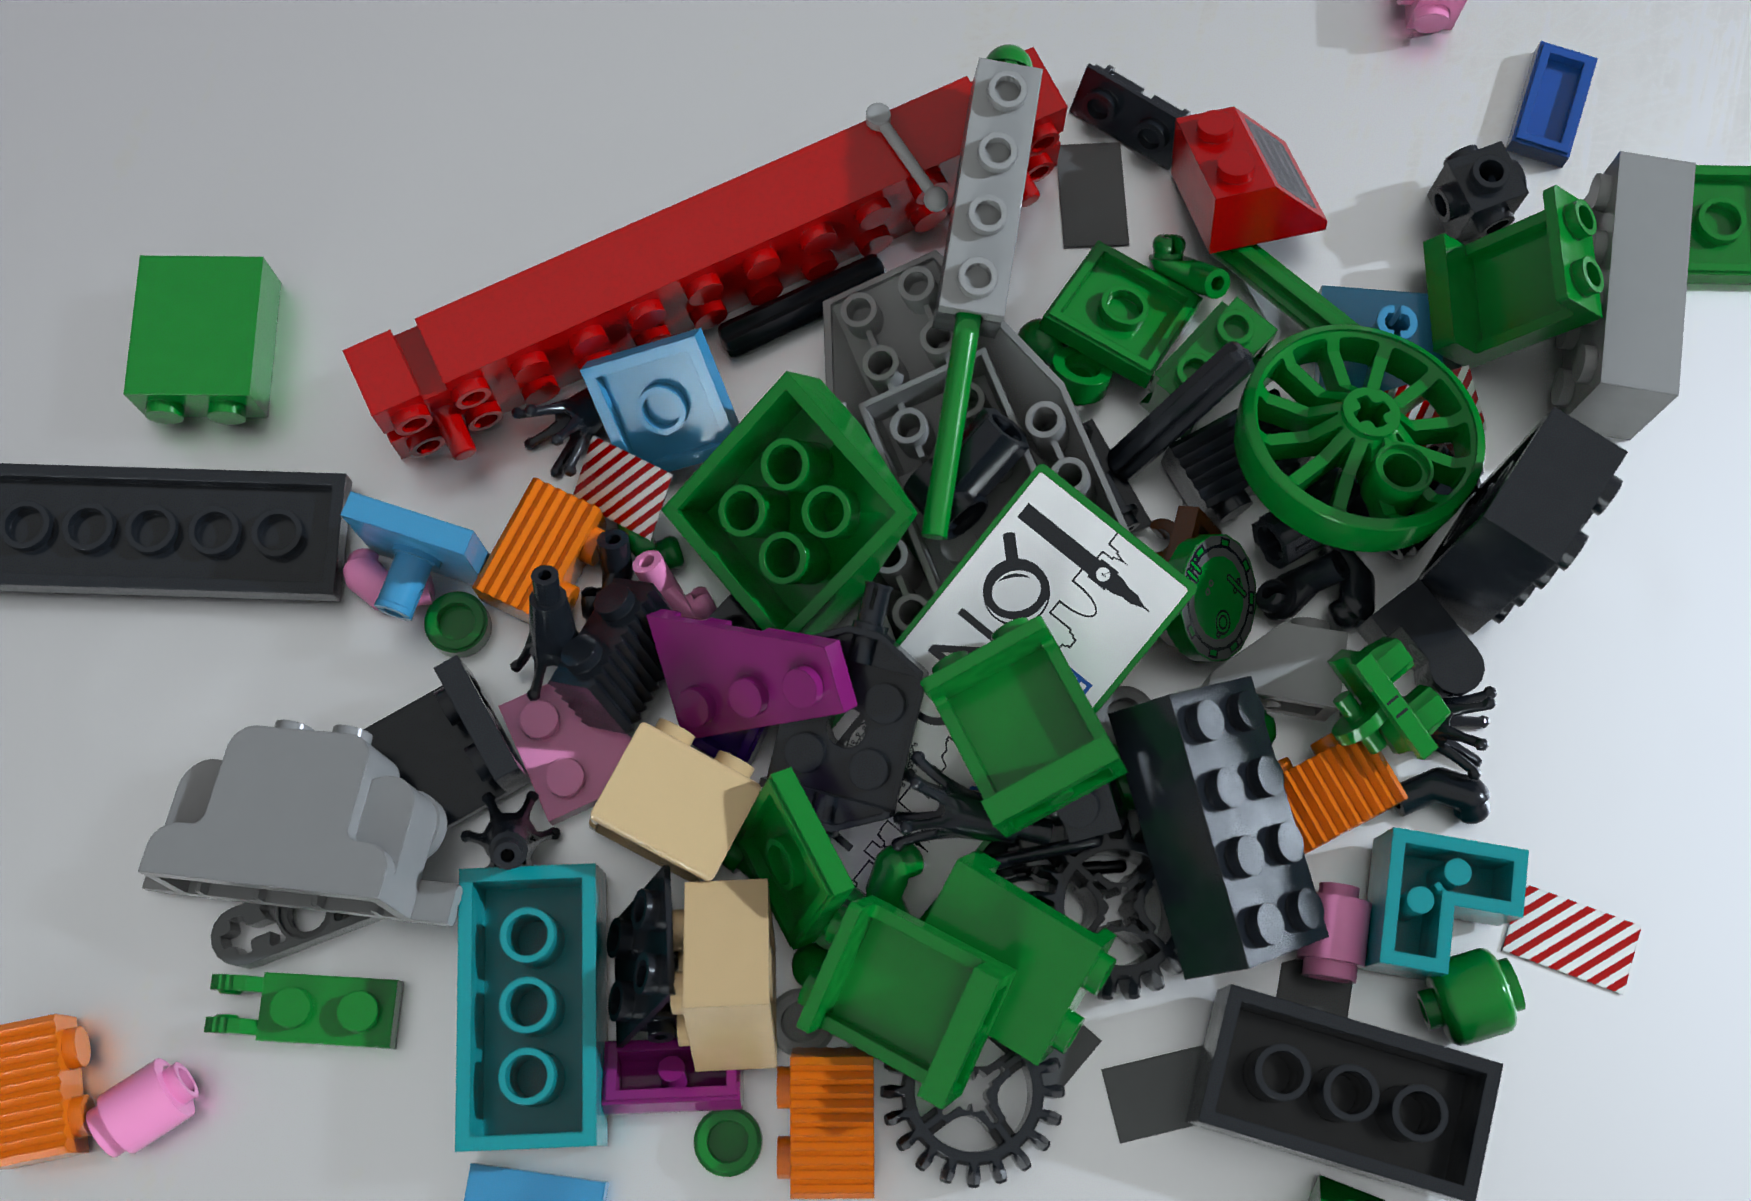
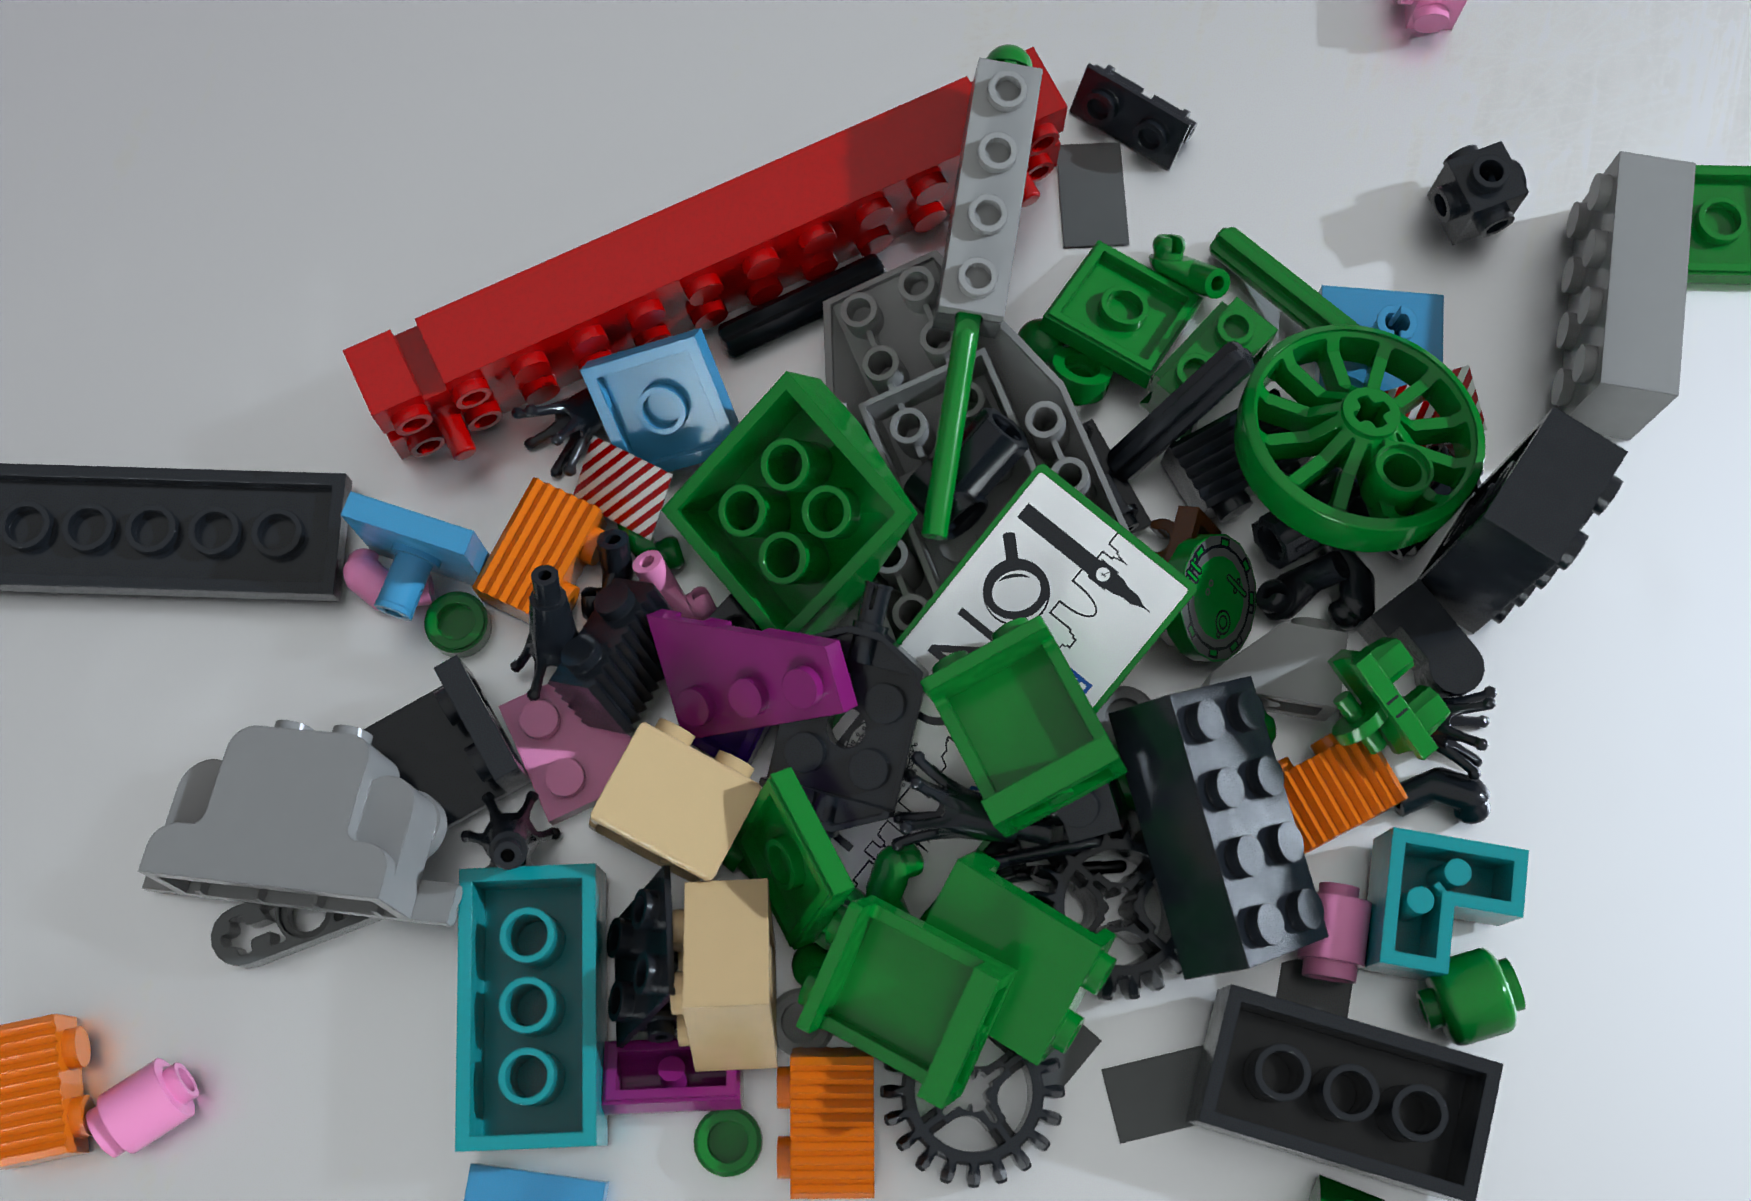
(203, 338): green brick -> none
(313, 1009): green hinge -> none
(878, 119): light grey hinge -> none
(1240, 181): red slope -> none
(1514, 283): green panel -> none
(1551, 104): blue tile -> none
(1574, 939): sticker -> none

